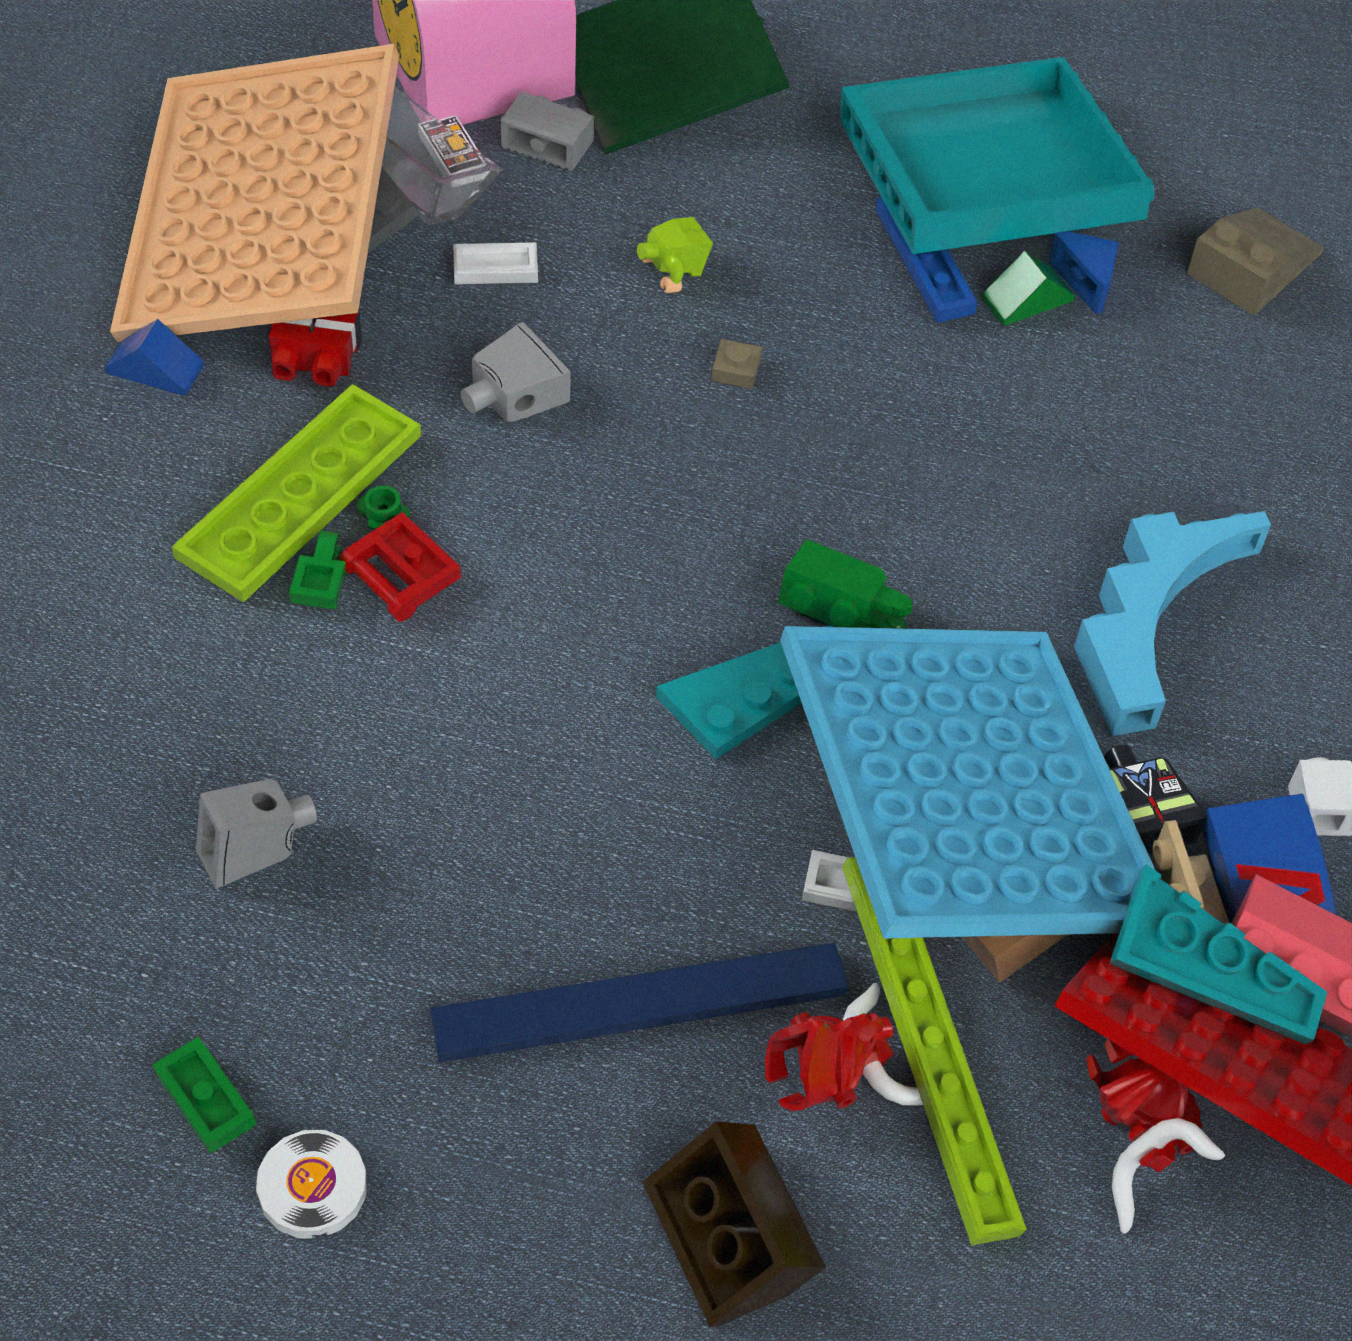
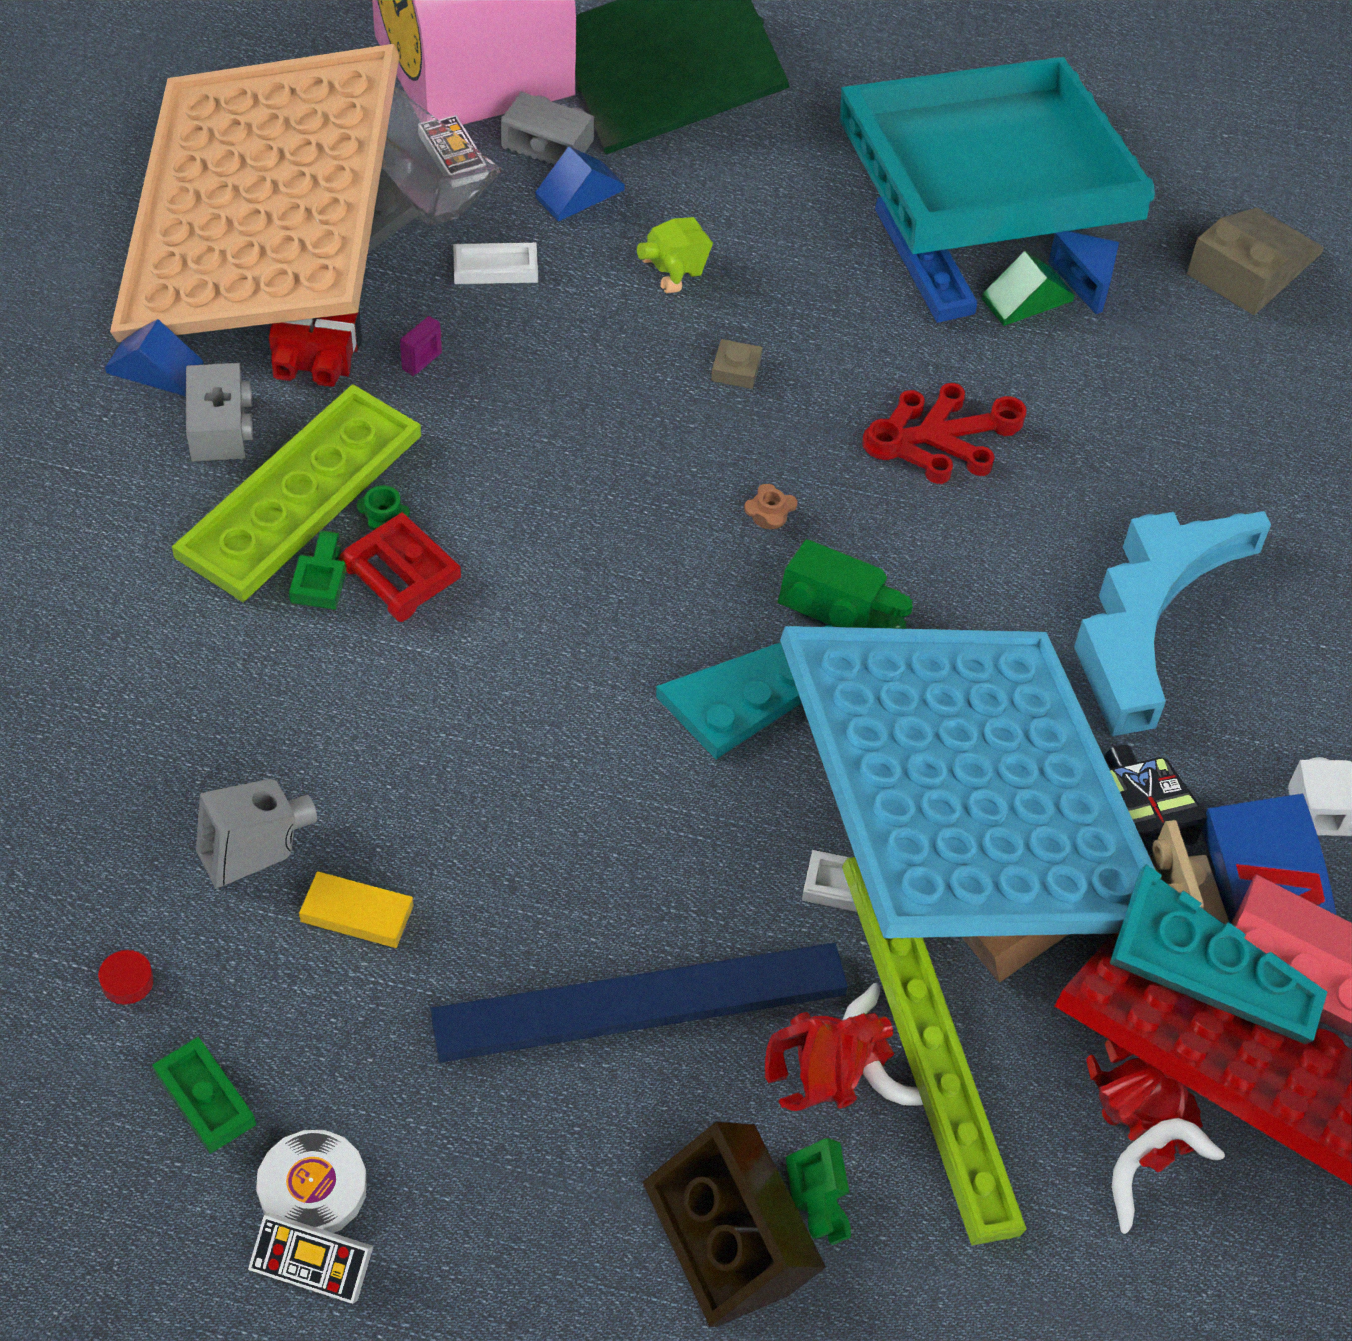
(125, 977): none -> red tile
(217, 412): none -> light grey brick
(310, 1258): none -> tile
(356, 909): none -> yellow tile
(421, 346): none -> magenta tile
(517, 377): light grey torso -> none
(576, 184): none -> blue slope
(770, 507): none -> nougat plate
(816, 1183): none -> green plate
(889, 439): none -> red plant

